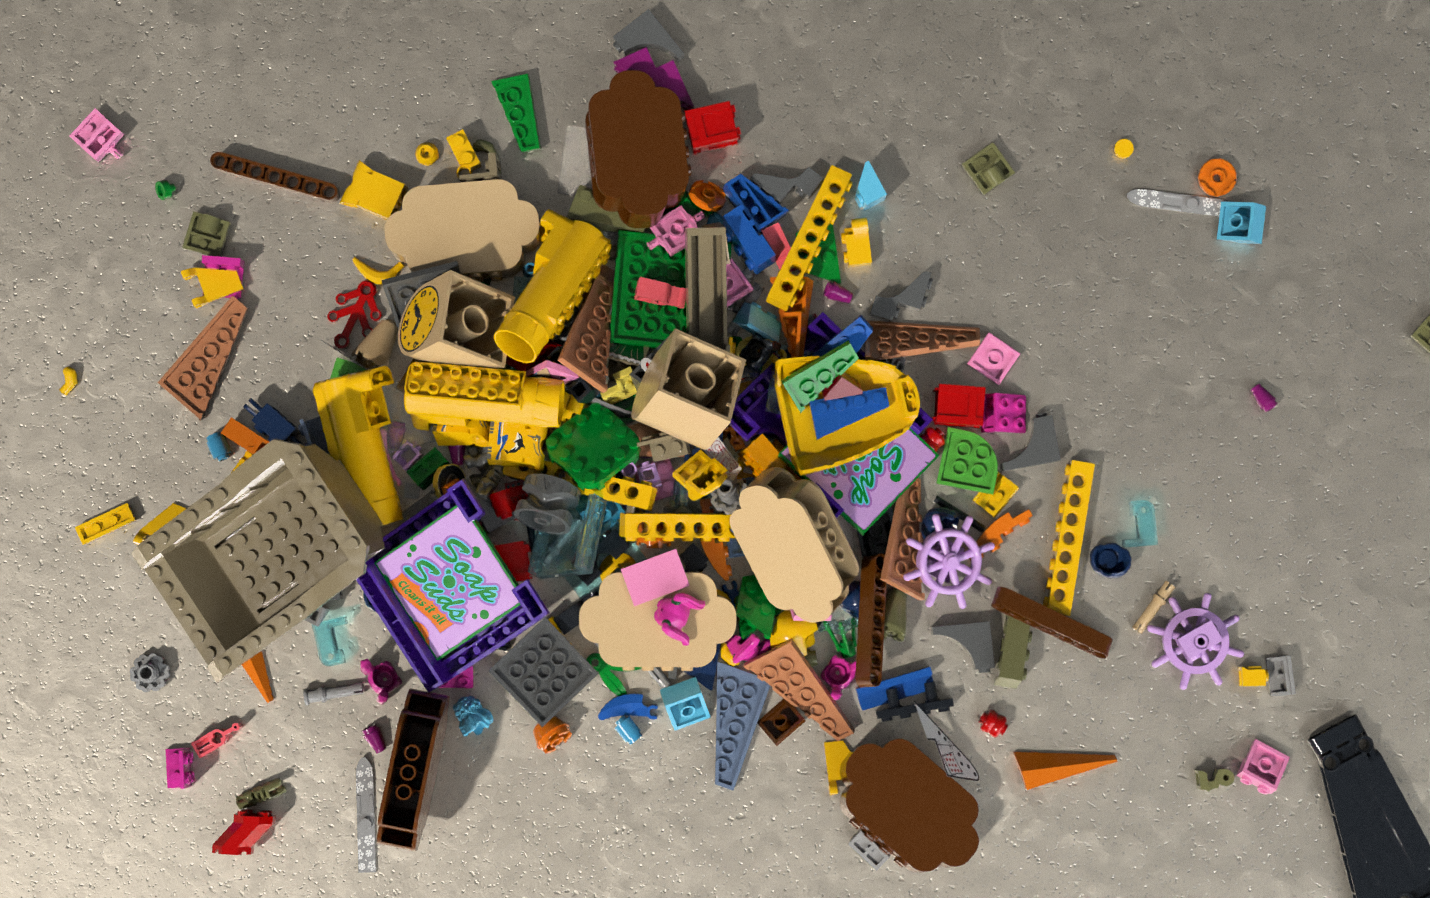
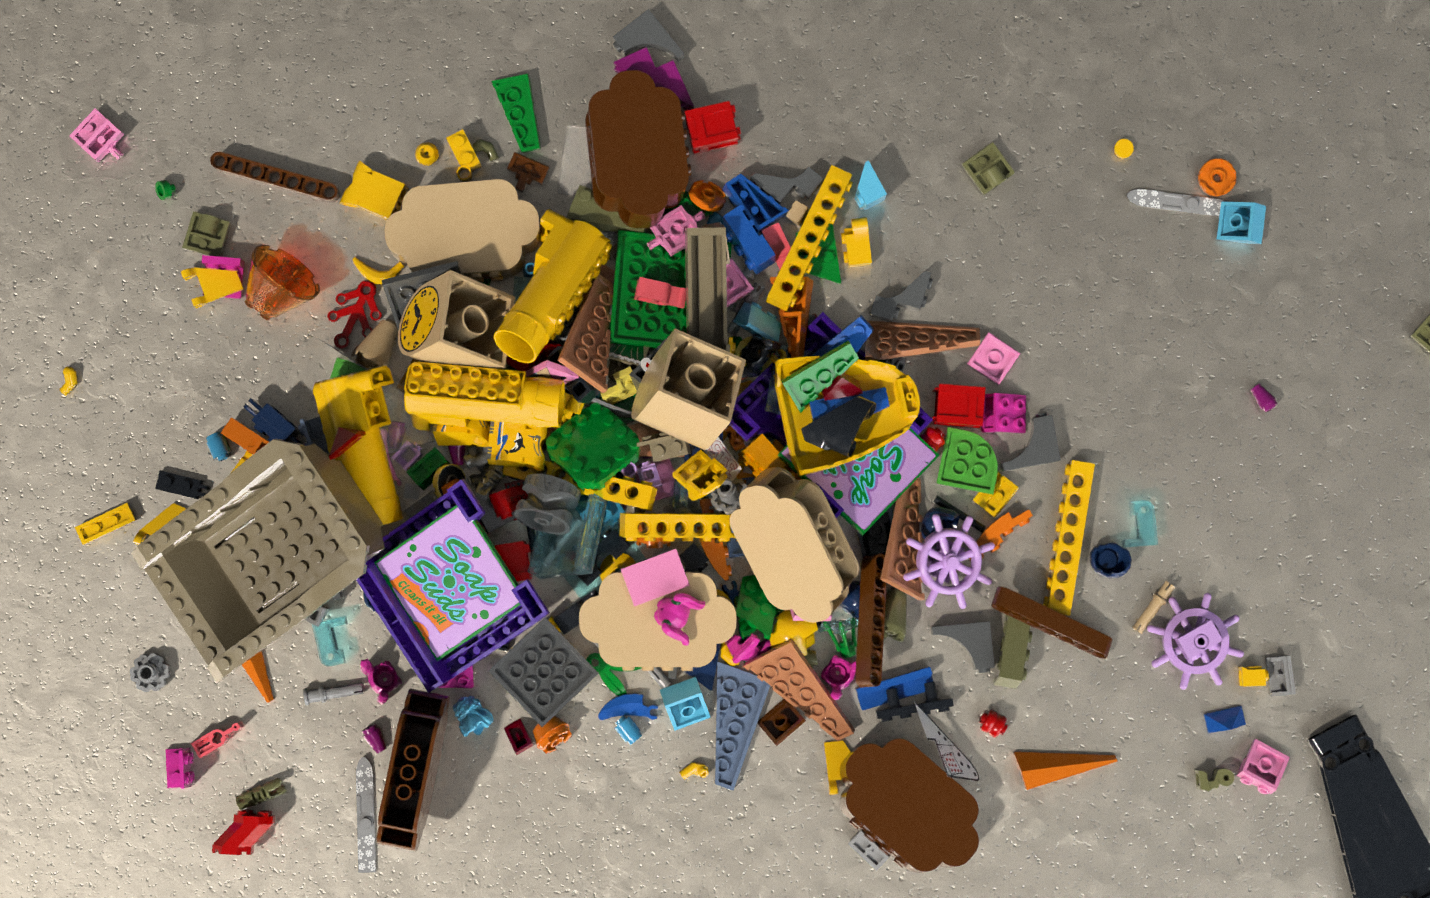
(180, 485): none -> black hinge
(199, 368): nougat wing -> none
(278, 282): none -> clear orange cone
(344, 440): none -> red slope
(493, 166): dark tan bracket -> none
(519, 736): none -> dark red slope
(527, 171): none -> reddish brown hinge
(695, 768): none -> yellow arm
(797, 213): none -> tan slope
(836, 292): magenta cone -> none
(839, 427): none -> black panel
(1224, 719): none -> blue slope

